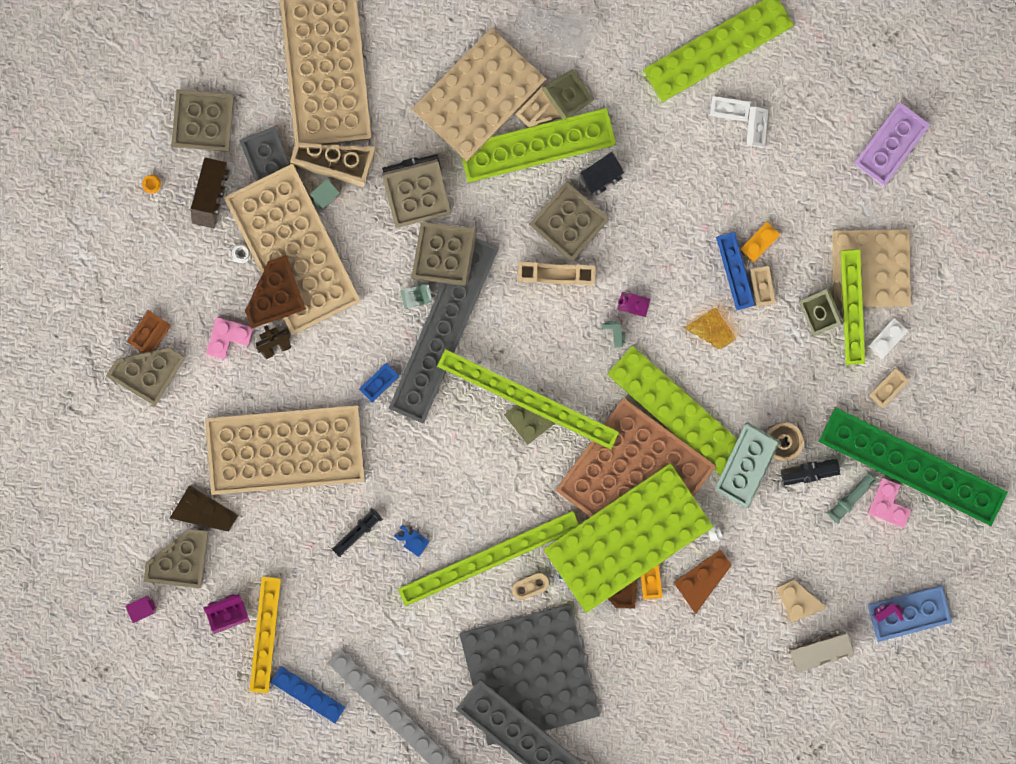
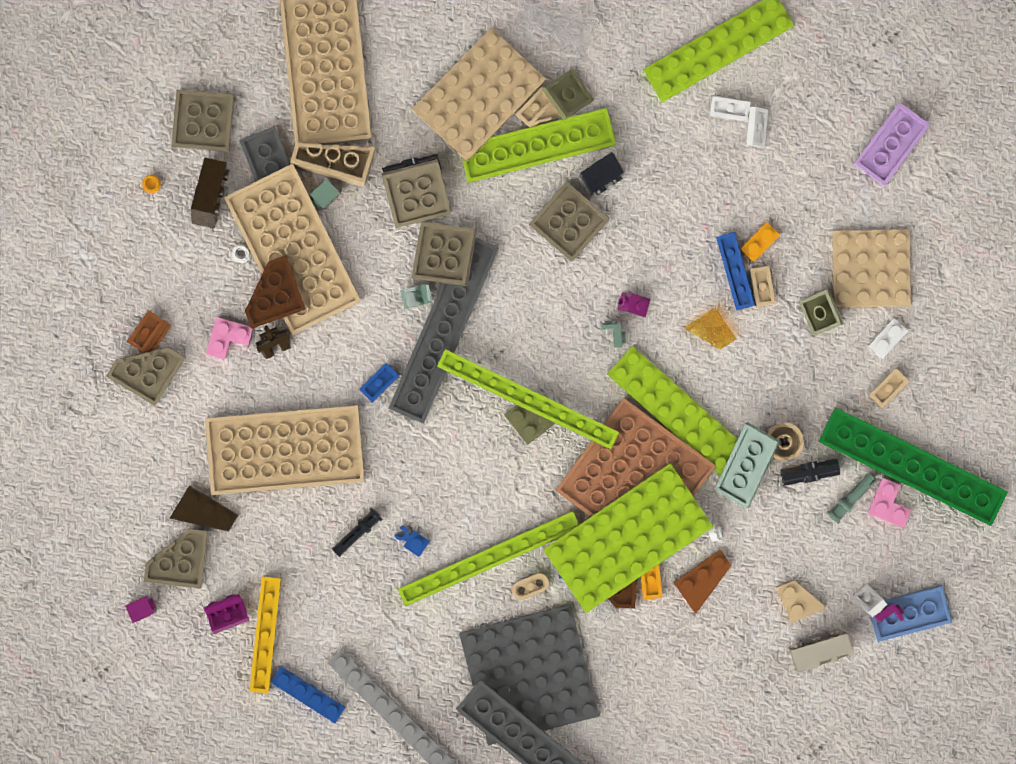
(556, 274): tan arch -> none
(852, 306): lime plate -> none
(869, 600): none -> white plate

